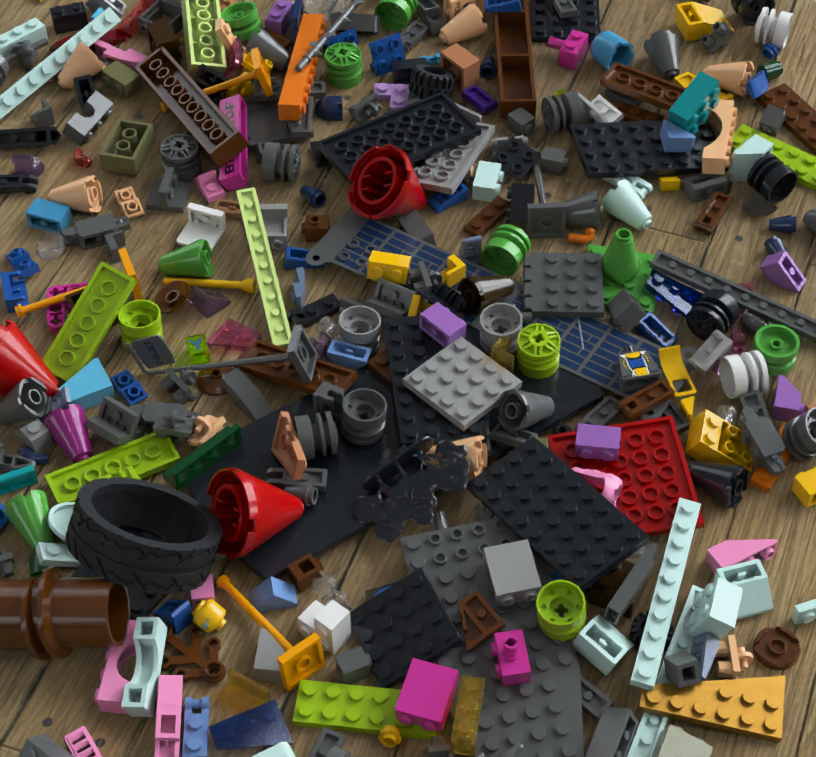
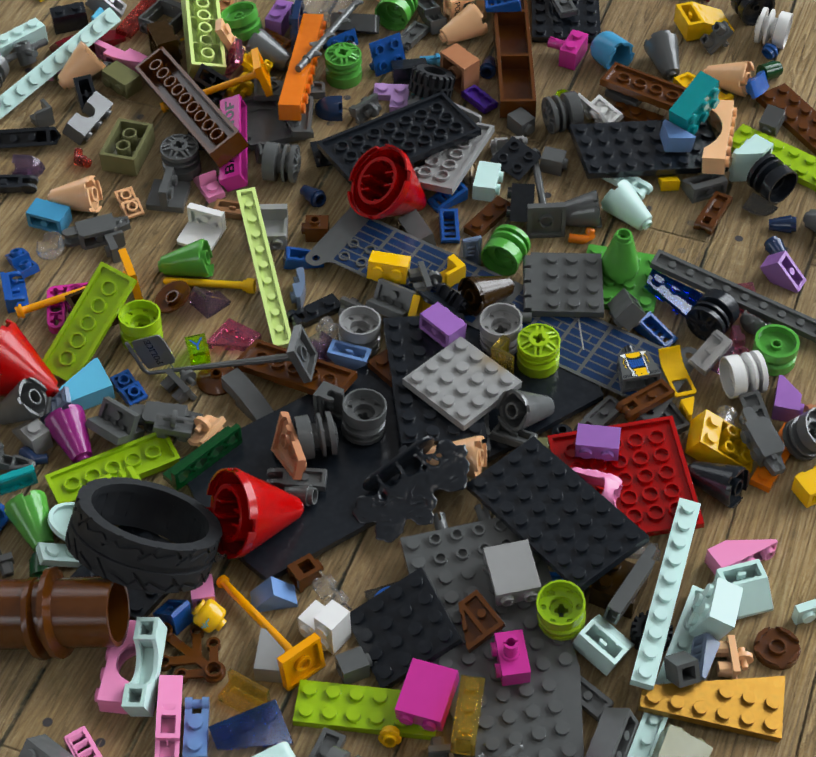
(451, 213): none -> blue slope

